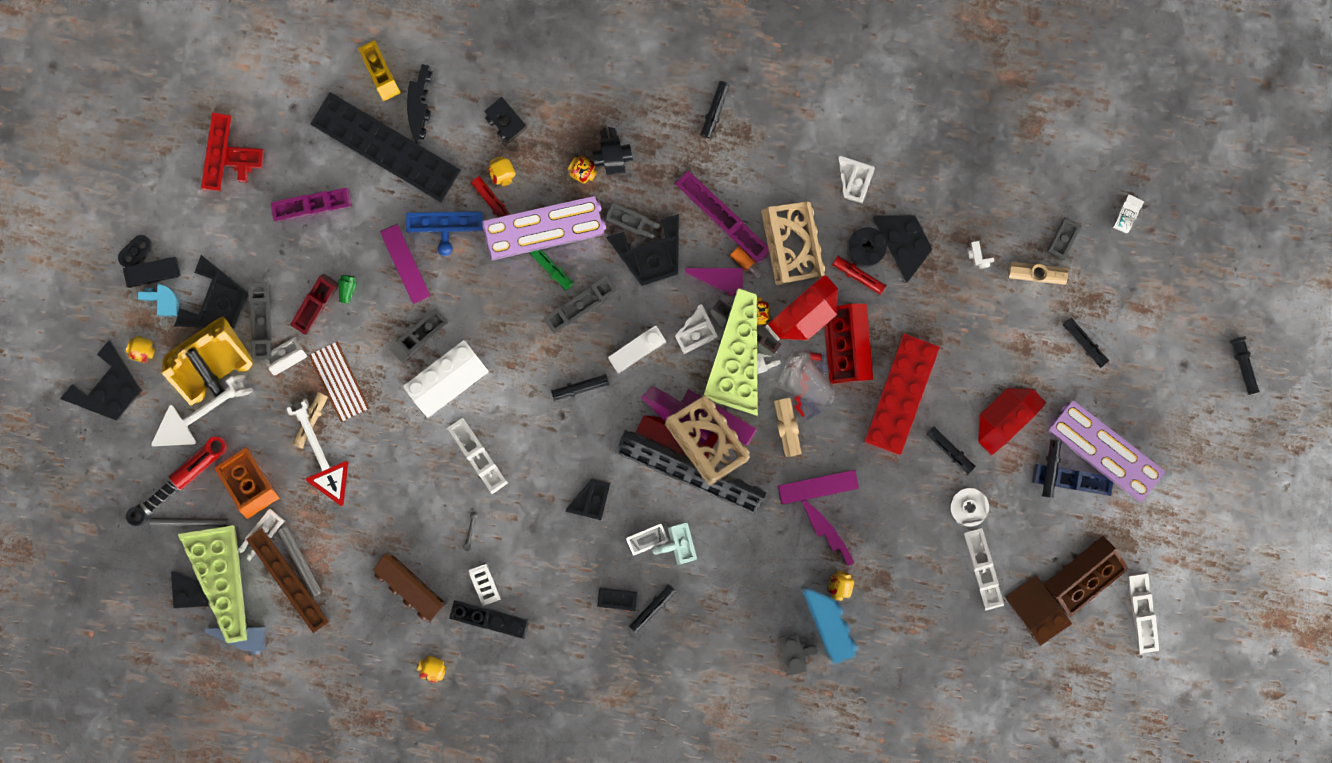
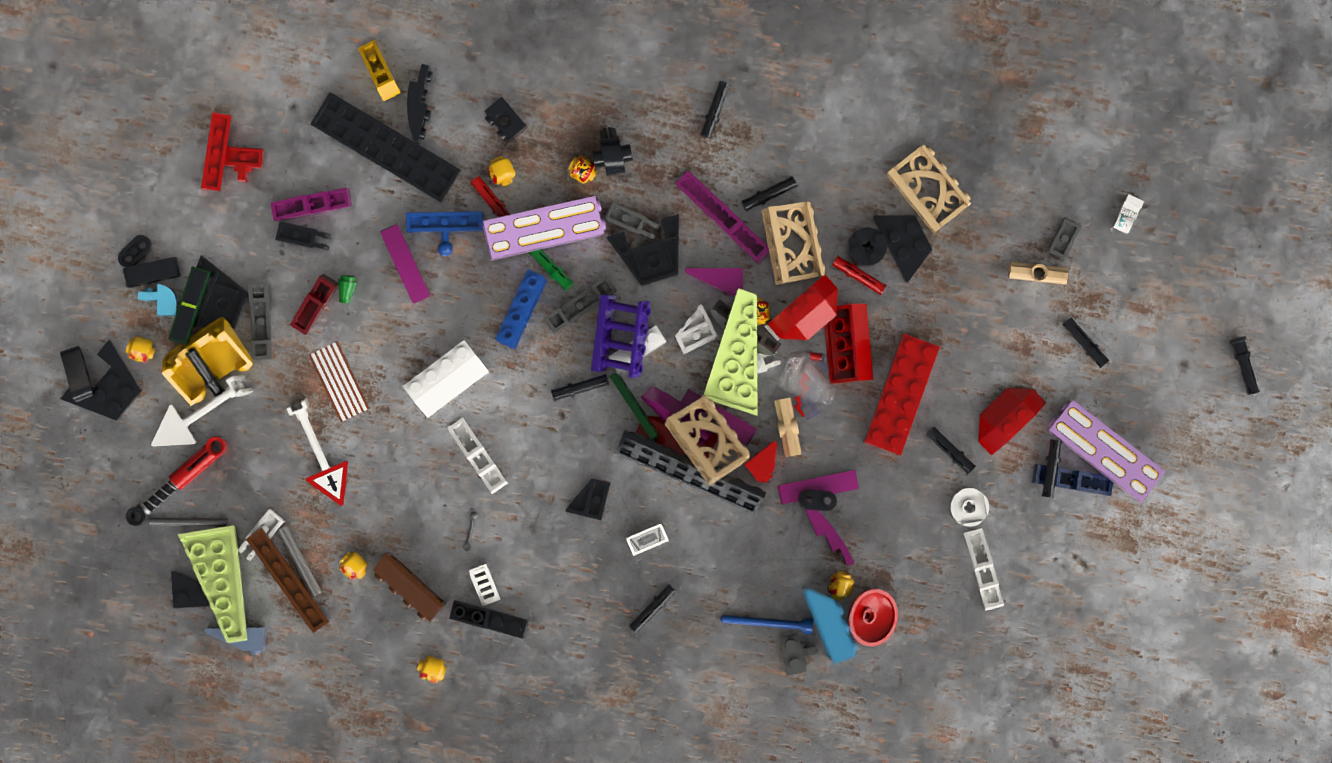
(77, 374): none -> black beam
(189, 305): none -> black tile
(246, 483): orange slope -> none
(285, 356): white slope -> none
(300, 235): none -> black hinge
(313, 413): tan pin -> none
(353, 565): none -> yellow head
(418, 335): dark grey slope -> none
(521, 309): none -> blue fence
(603, 339): none -> dark purple fence
(617, 599): black plate -> none
(635, 406): none -> dark green tile
(681, 544): light aqua plate -> none
(745, 261): orange piece -> none
(762, 197): none -> black pin
(763, 463): none -> red slope
(805, 625): none -> blue piece
(817, 500): none -> black plate
(855, 178): white wing -> none
(879, 620): none -> red dish
(902, 184): none -> tan fence
(974, 253): white bracket -> none
(1038, 610): reddish brown slope -> none
(1086, 576): reddish brown slope -> none
(1143, 612): white slope -> none

